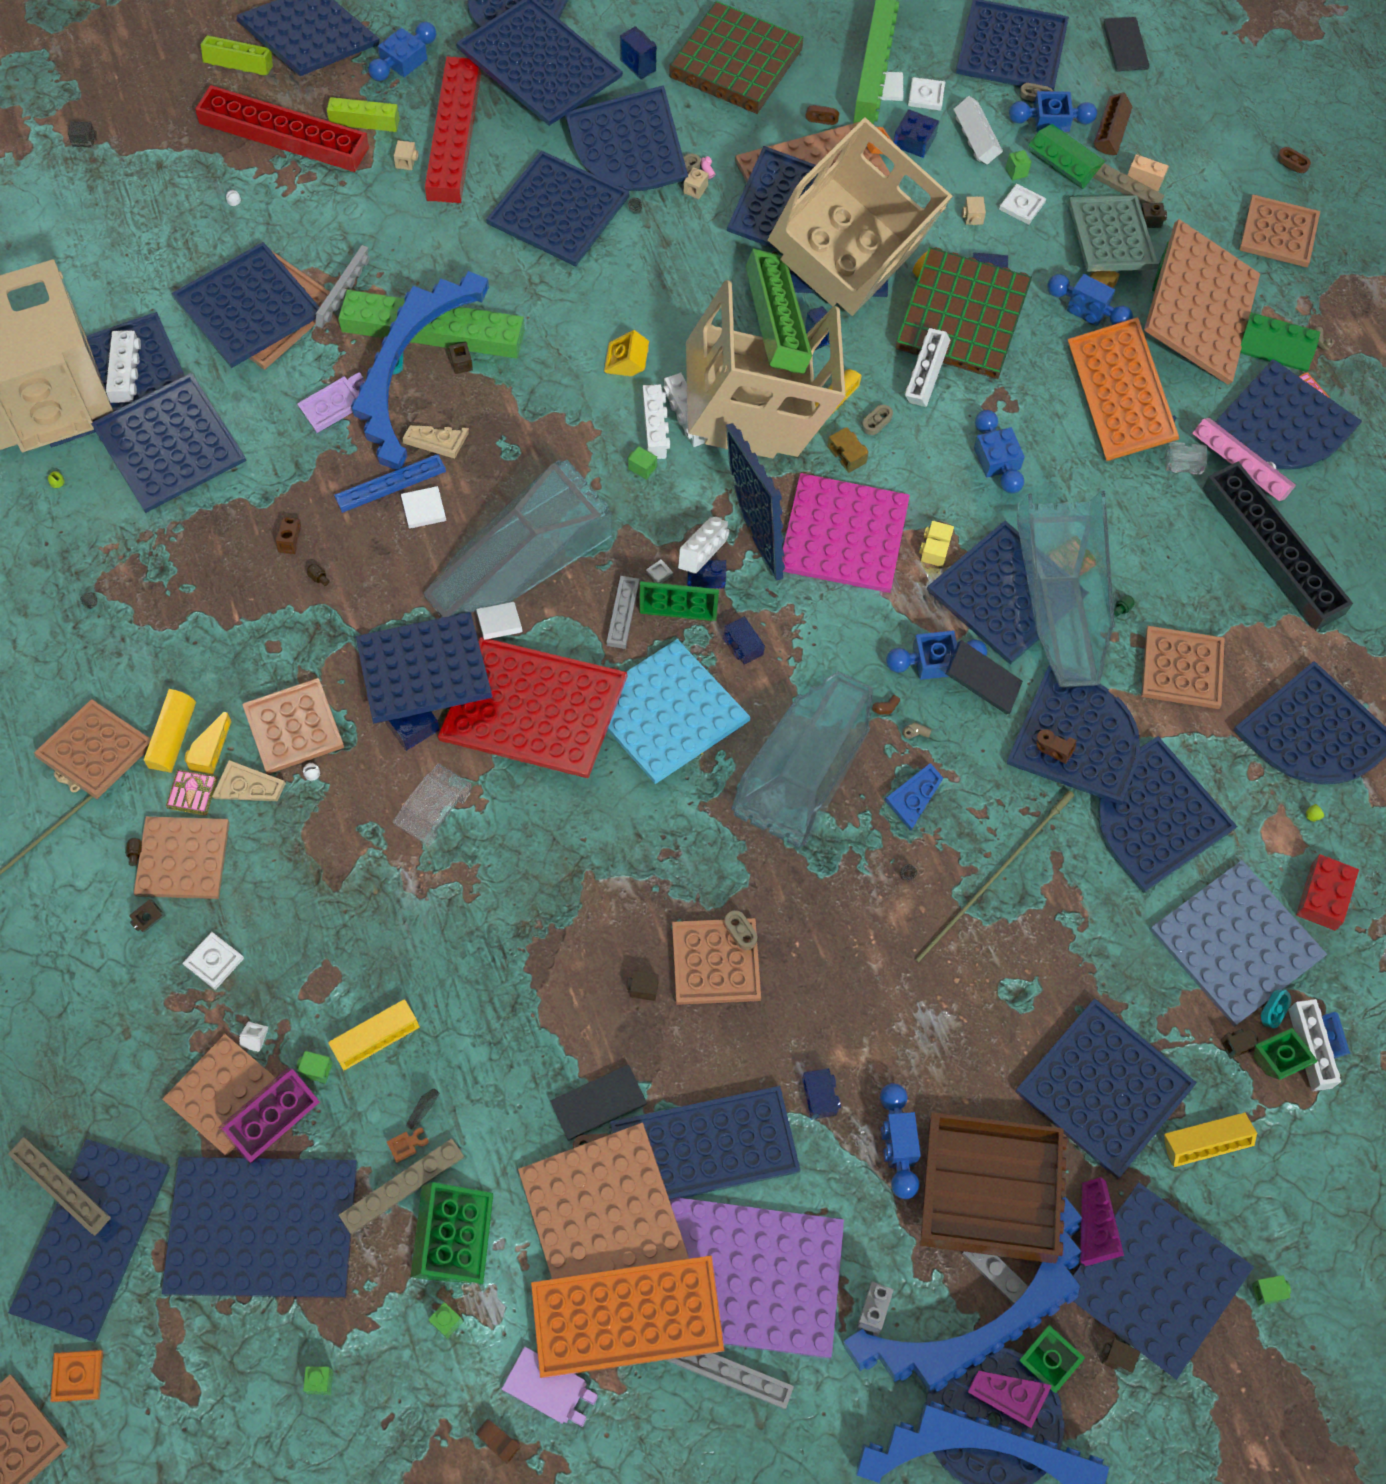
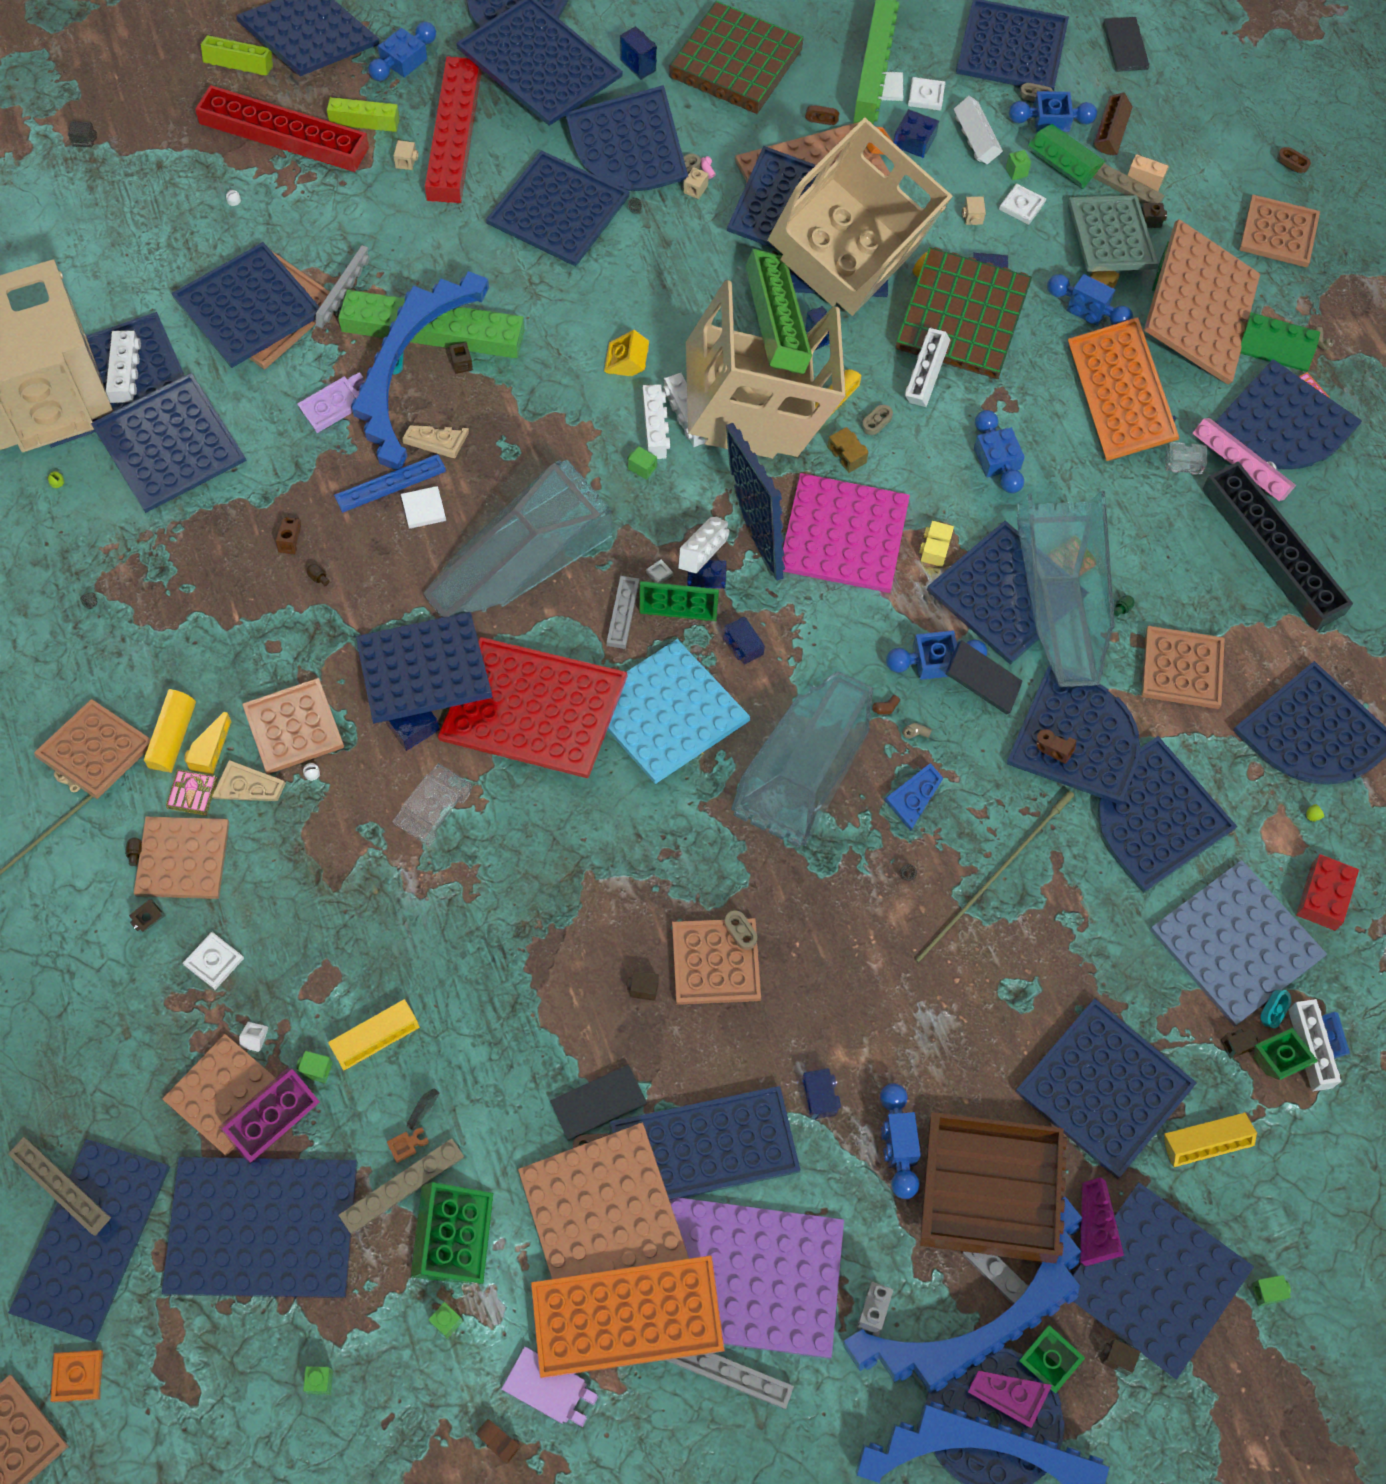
(499, 620): white tile -> none

